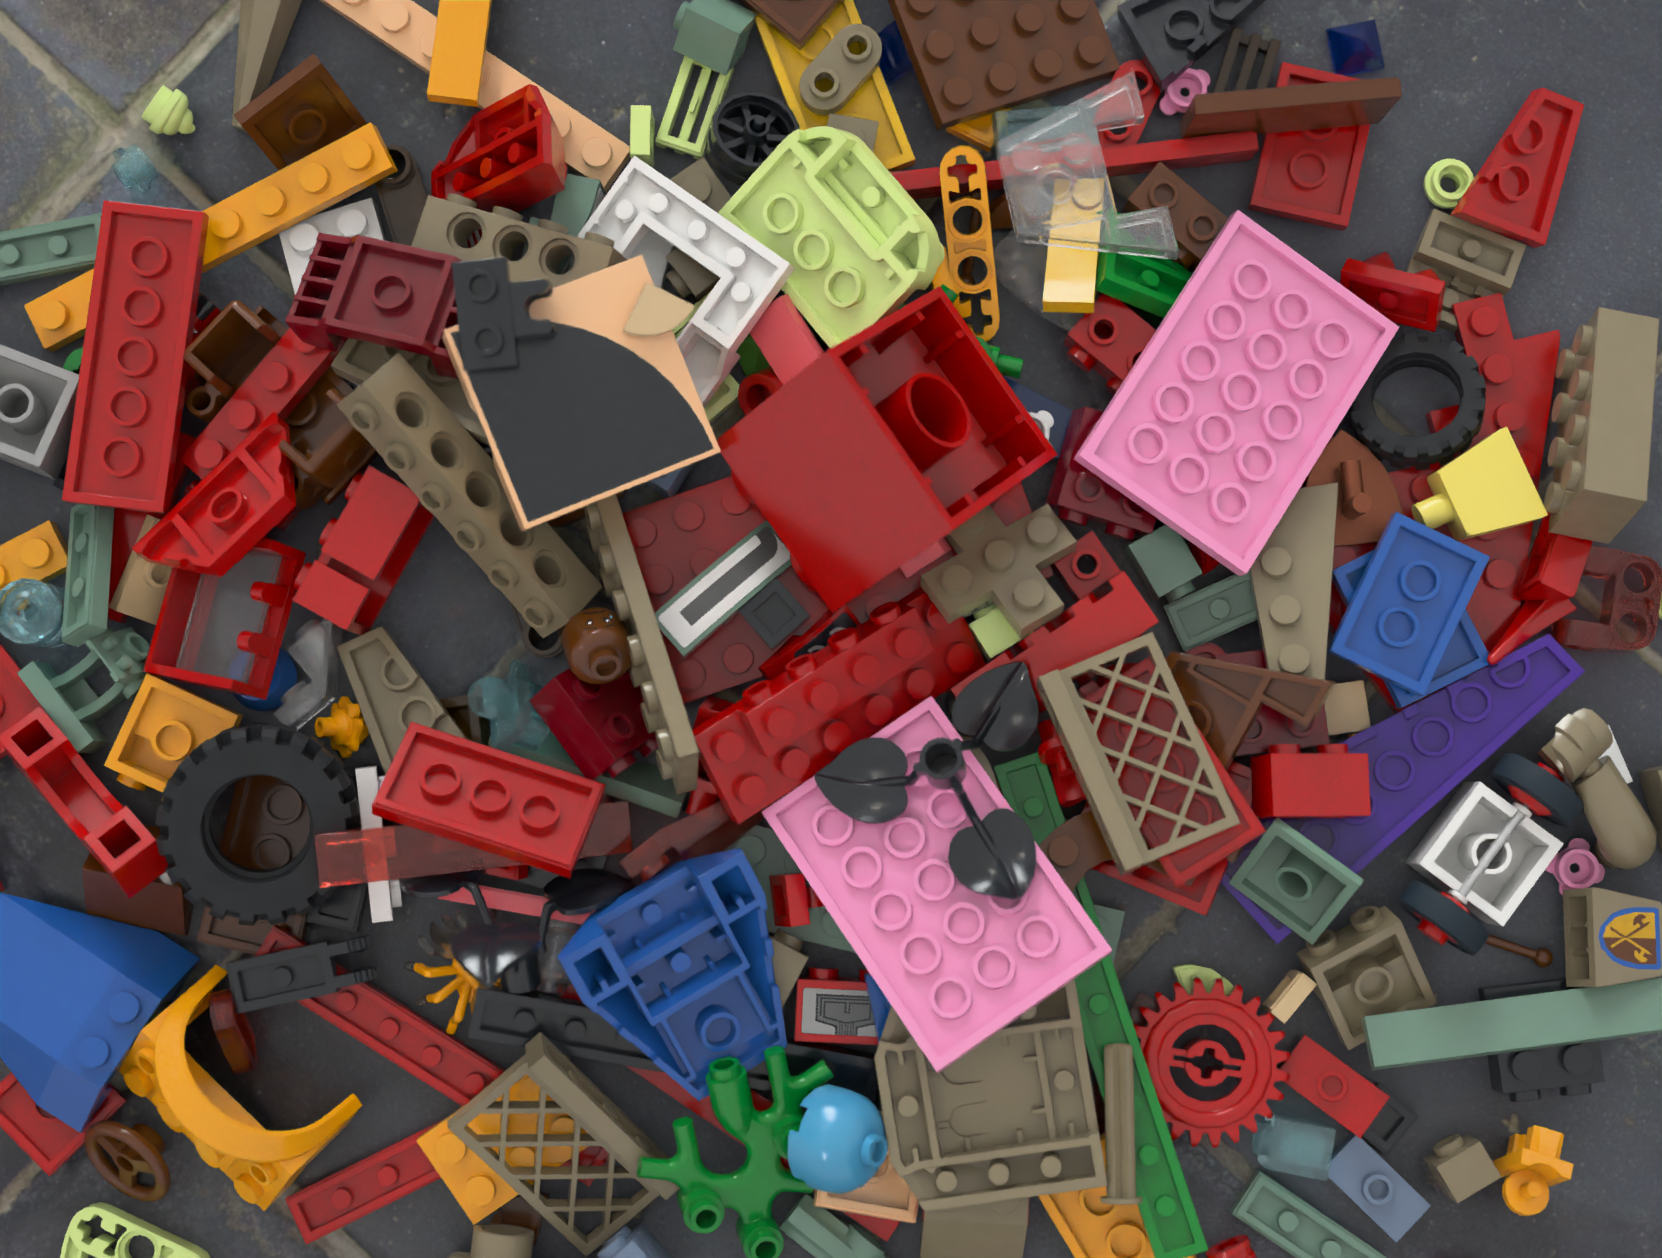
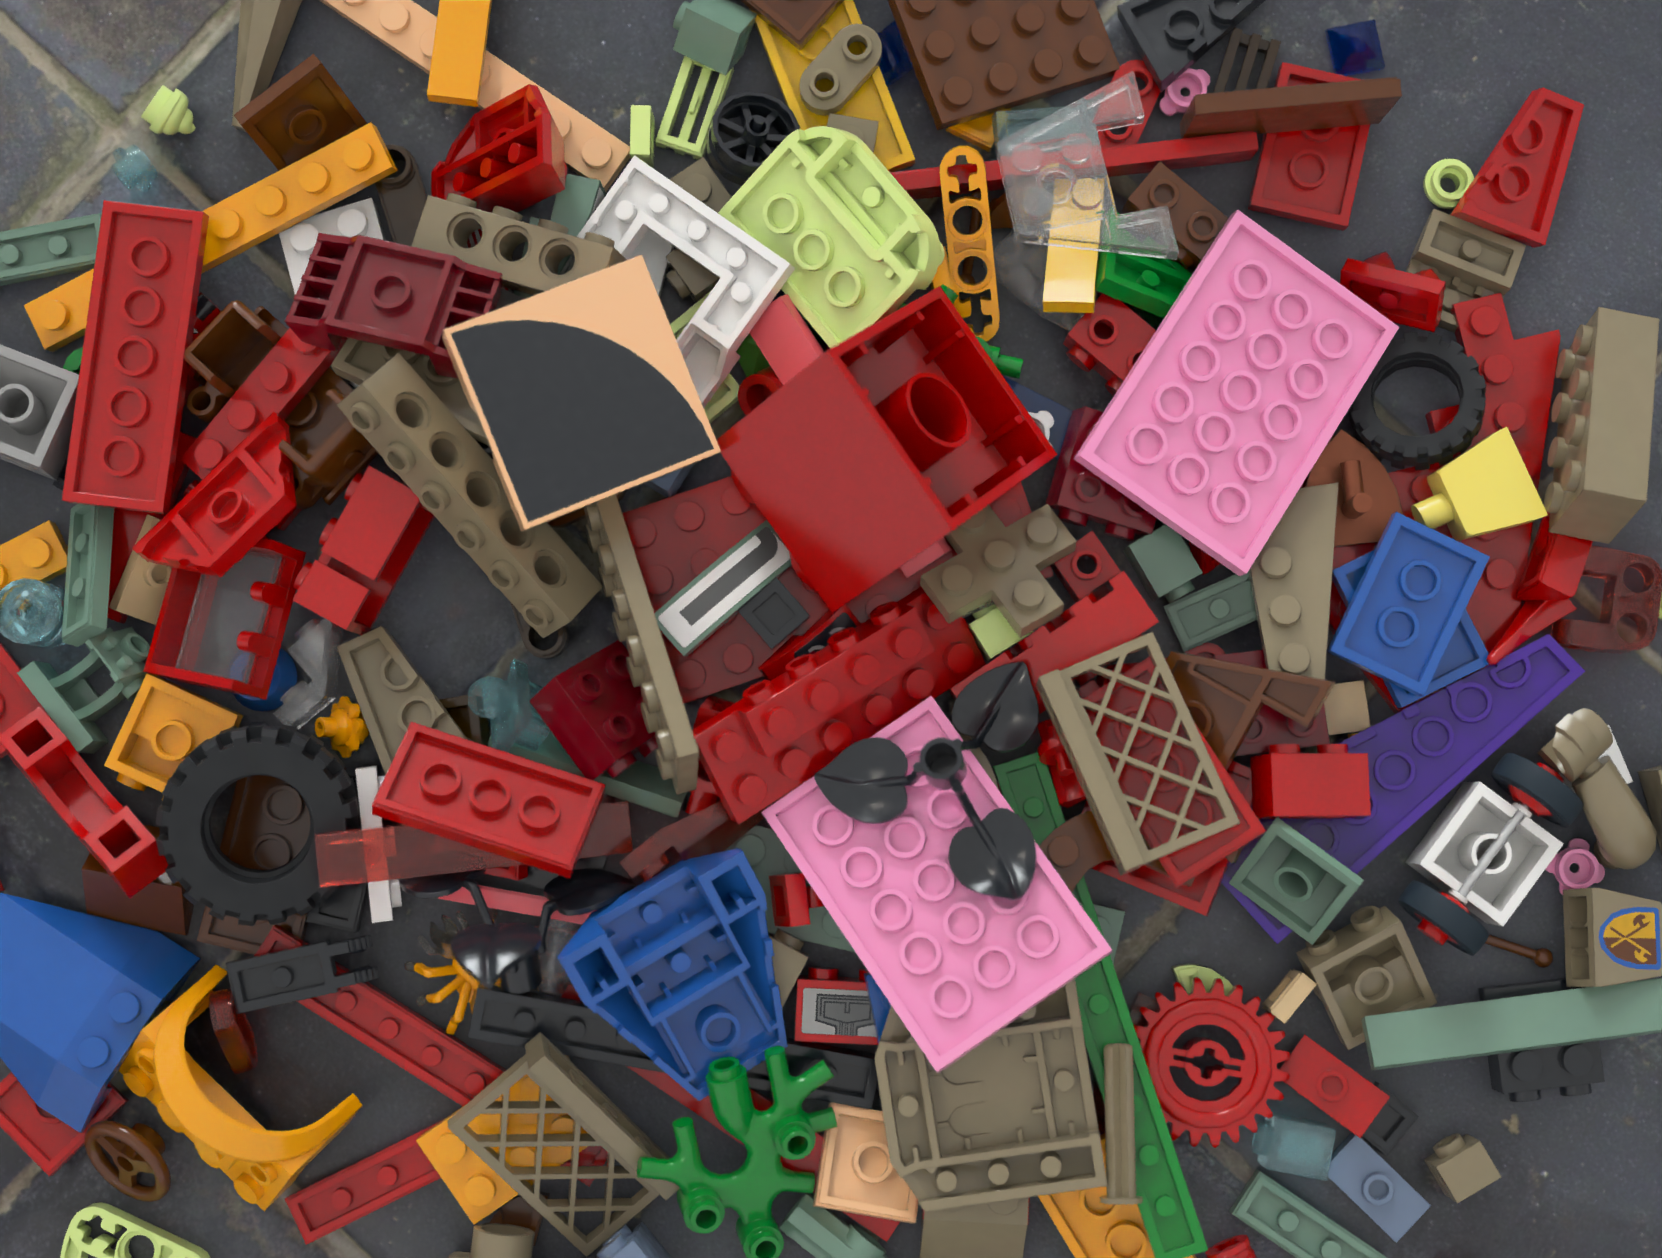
(496, 313): black plate -> none
(596, 645): reddish brown head -> none
(656, 312): tan tile -> none
(838, 1141): dark azure cylinder -> none
(1531, 1168): light orange hips -> none

